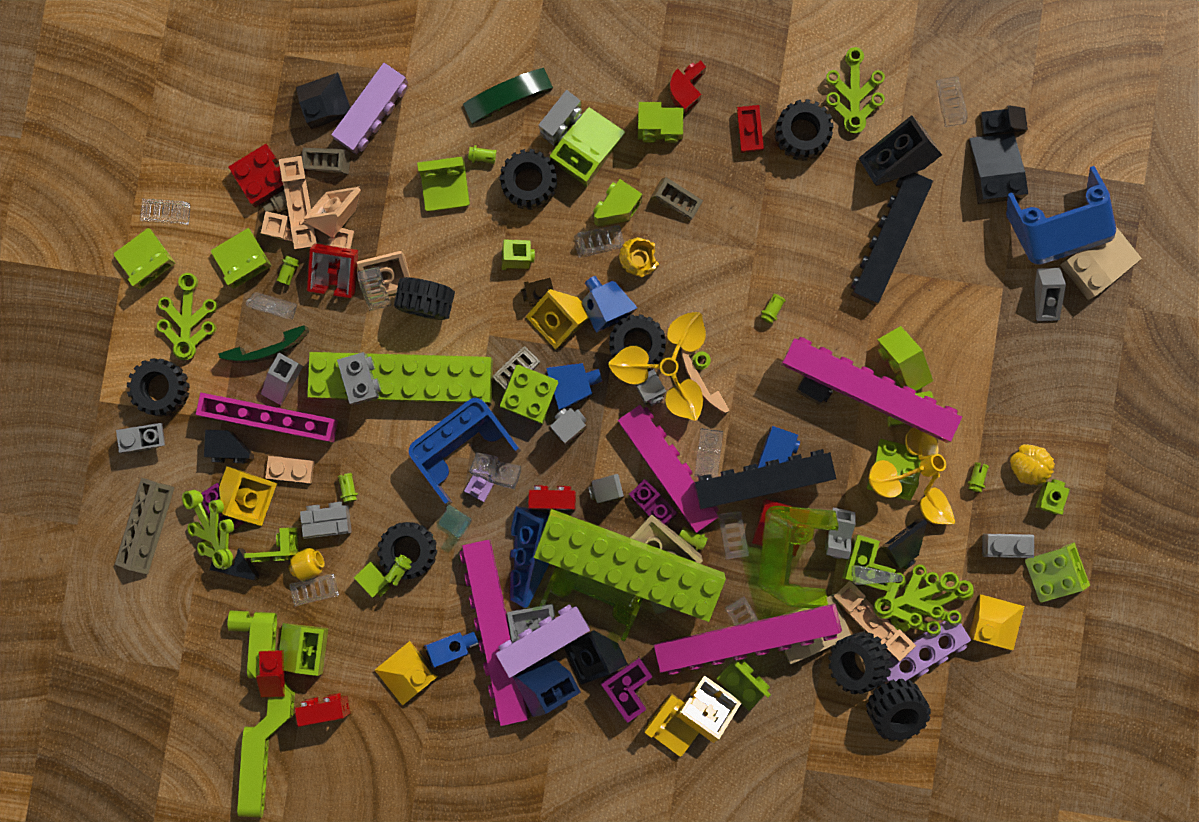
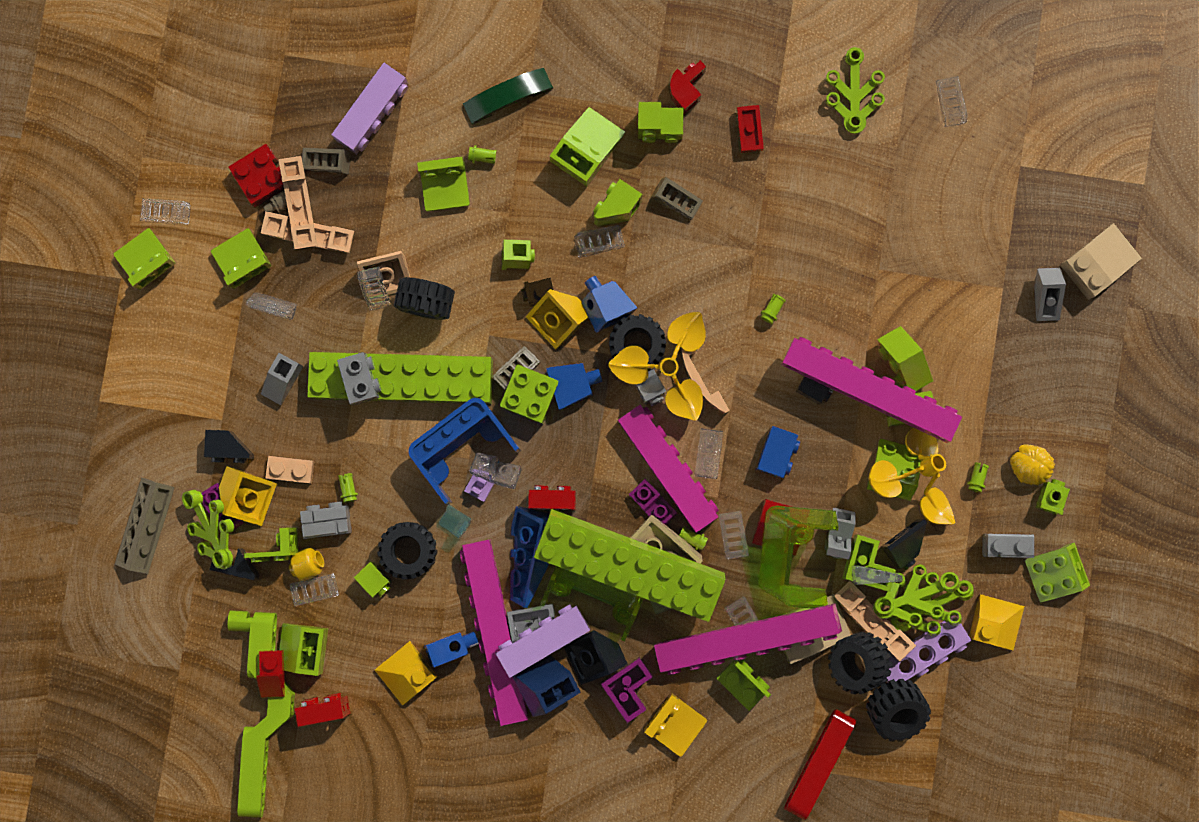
(140, 438): light grey slope -> none
(142, 378): black tyre -> none
(186, 320): lime plant -> none
(267, 417): dark pink brick -> none
(287, 270): lime pin -> none
(291, 336): dark green slope -> none
(323, 100): black slope -> none
(332, 267): piece -> none
(333, 210): light nougat slope -> none
(399, 568): lime pin -> none
(523, 161): black tyre -> none
(560, 118): light grey piece -> none
(569, 425): light grey brick -> none
(606, 489): light grey slope -> none
(638, 257): yellow hair -> none
(701, 355): lime pin -> none
(709, 709): piece -> none
(764, 480): black brick -> none
(809, 112): black tyre -> none
(820, 764): none -> red beam
(891, 238): black brick -> none
(900, 153): black slope -> none
(997, 168): black slope -> none
(1003, 121): black slope -> none
(1067, 232): blue windscreen -> none

